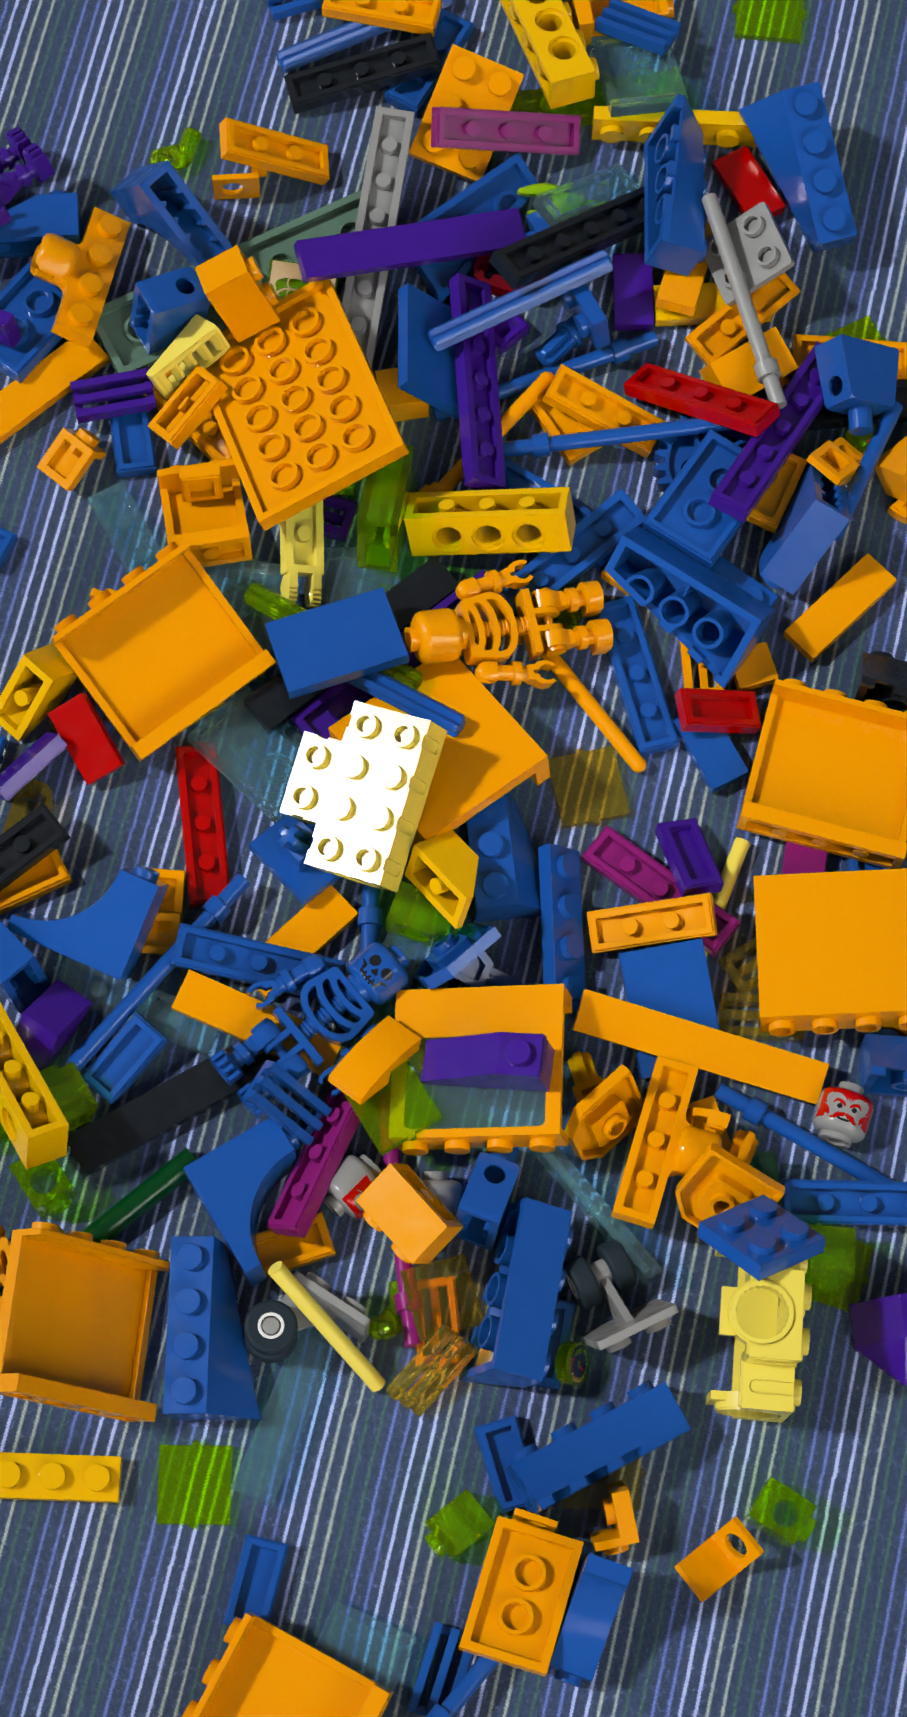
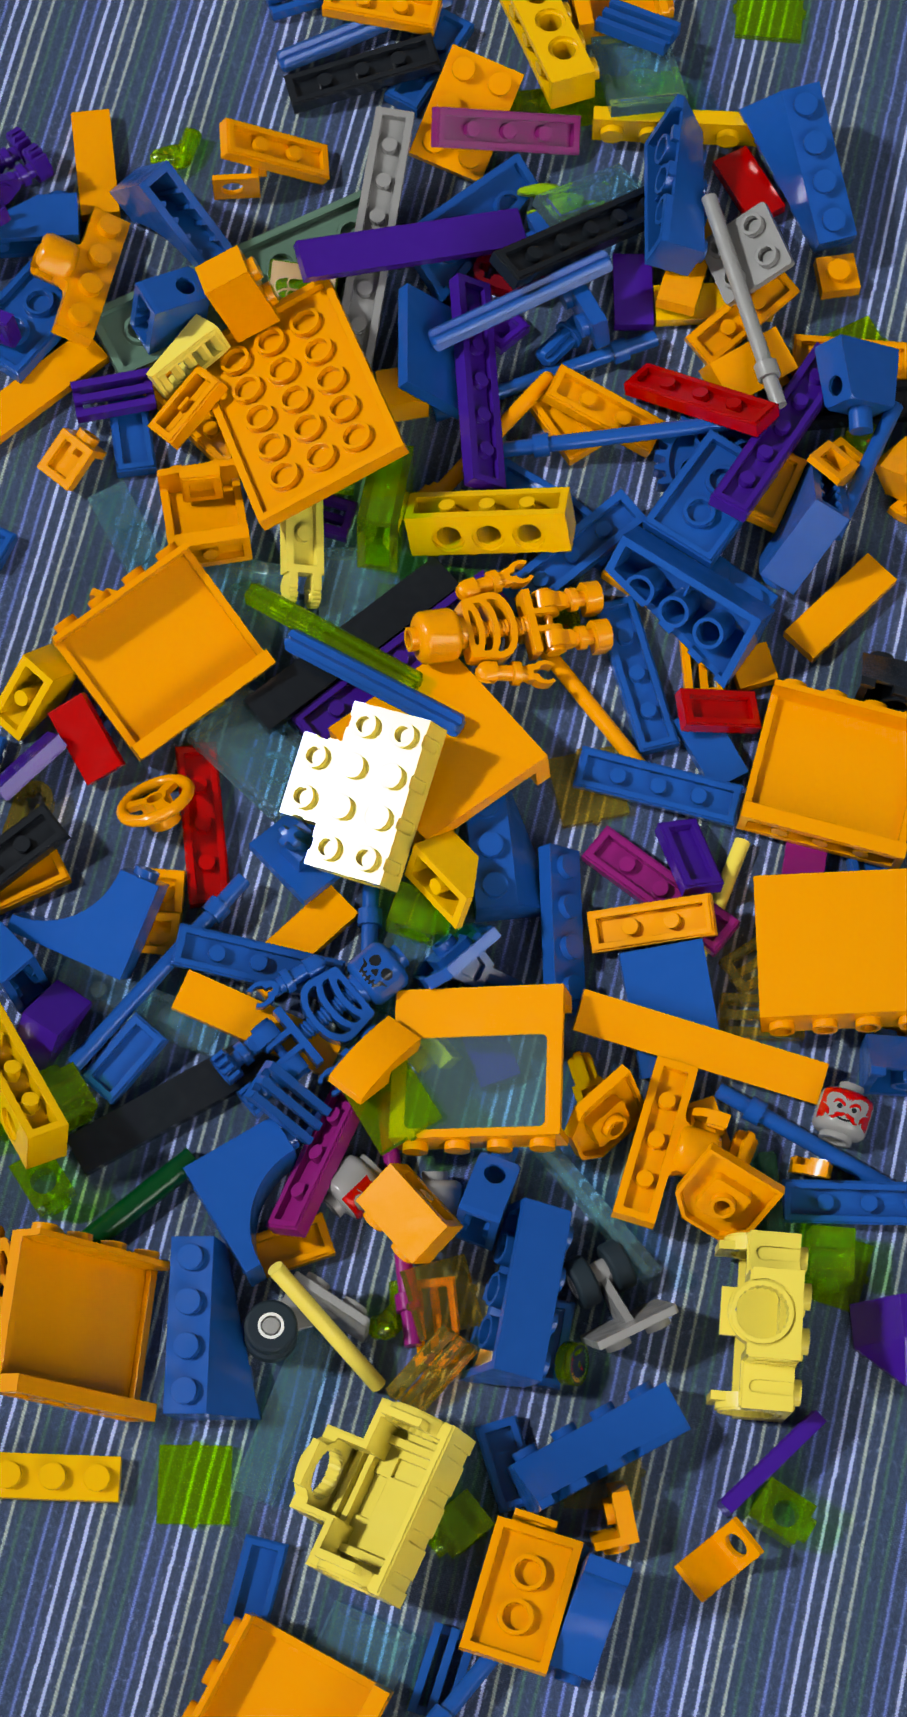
(94, 161): none -> light orange tile
(158, 807): none -> light orange piece
(336, 643): blue tile -> none
(380, 1497): none -> light yellow piece
(490, 1061): dark purple slope -> none
(658, 786): none -> blue tile
(761, 1237): blue plate -> none
(770, 1463): none -> dark purple tile
(811, 1167): none -> light orange tile
(837, 276): none -> light orange plate

